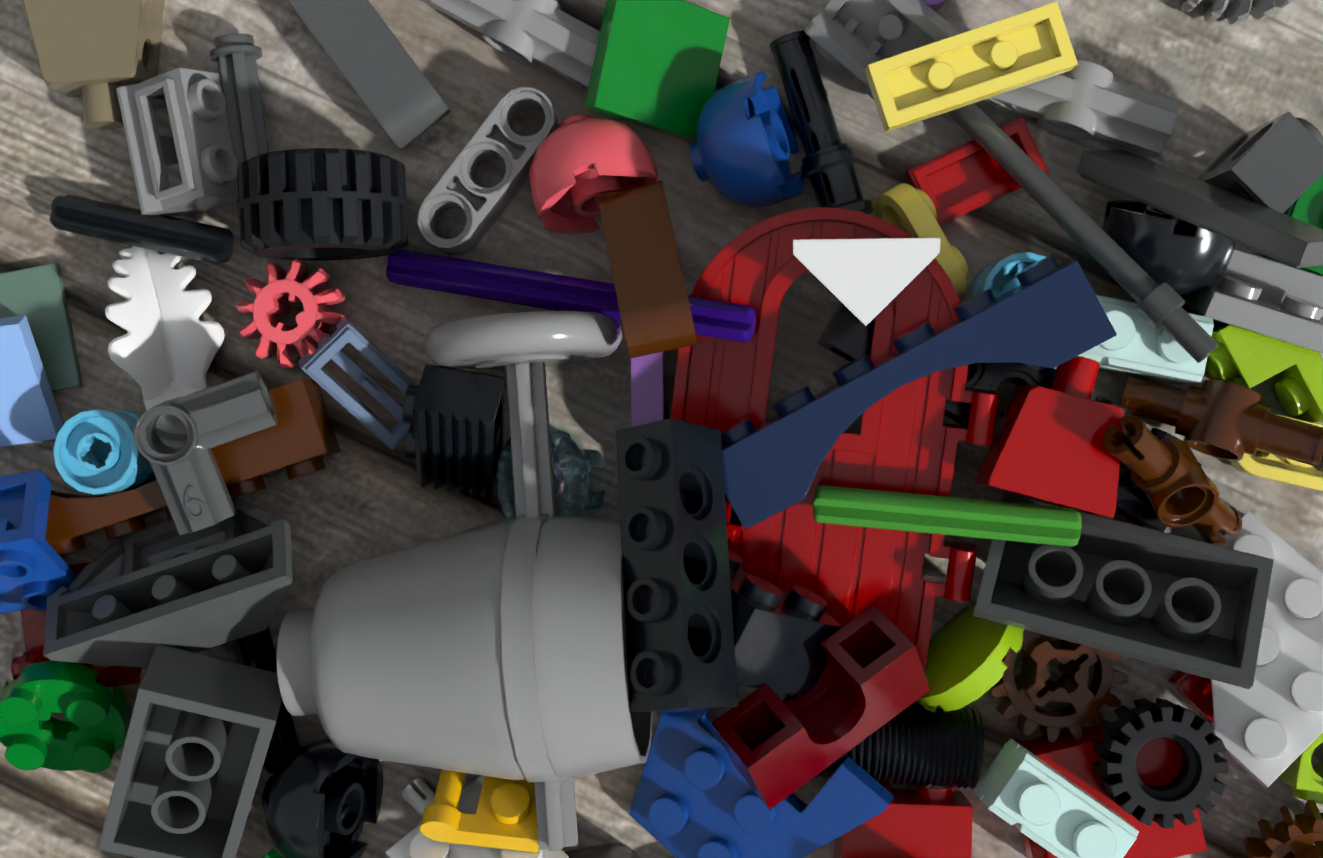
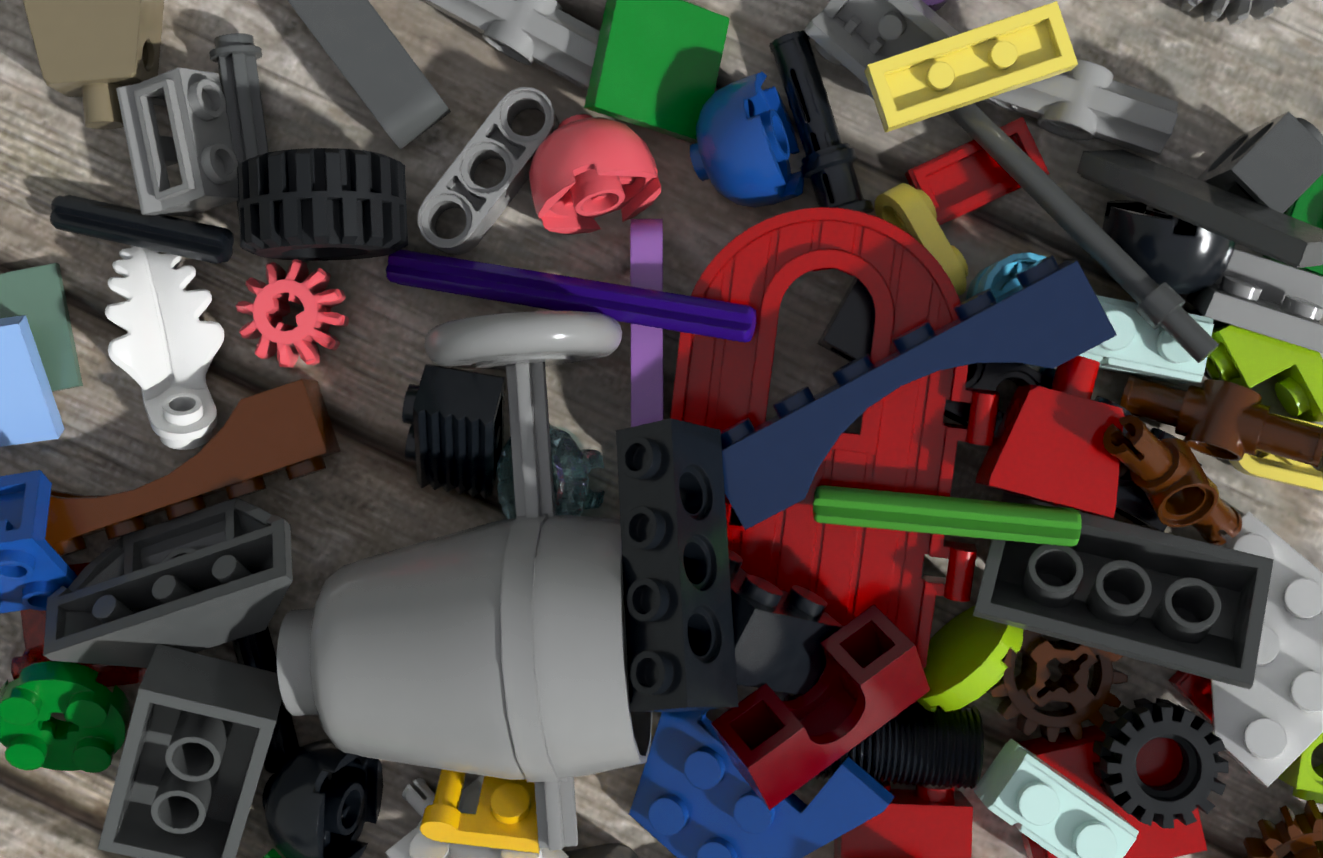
(114, 463): medium azure wheel -> none
(191, 473): dark grey piece -> none
(332, 349): sand blue tile -> none
(646, 270): reddish brown beam -> none
(866, 271): white slope -> none

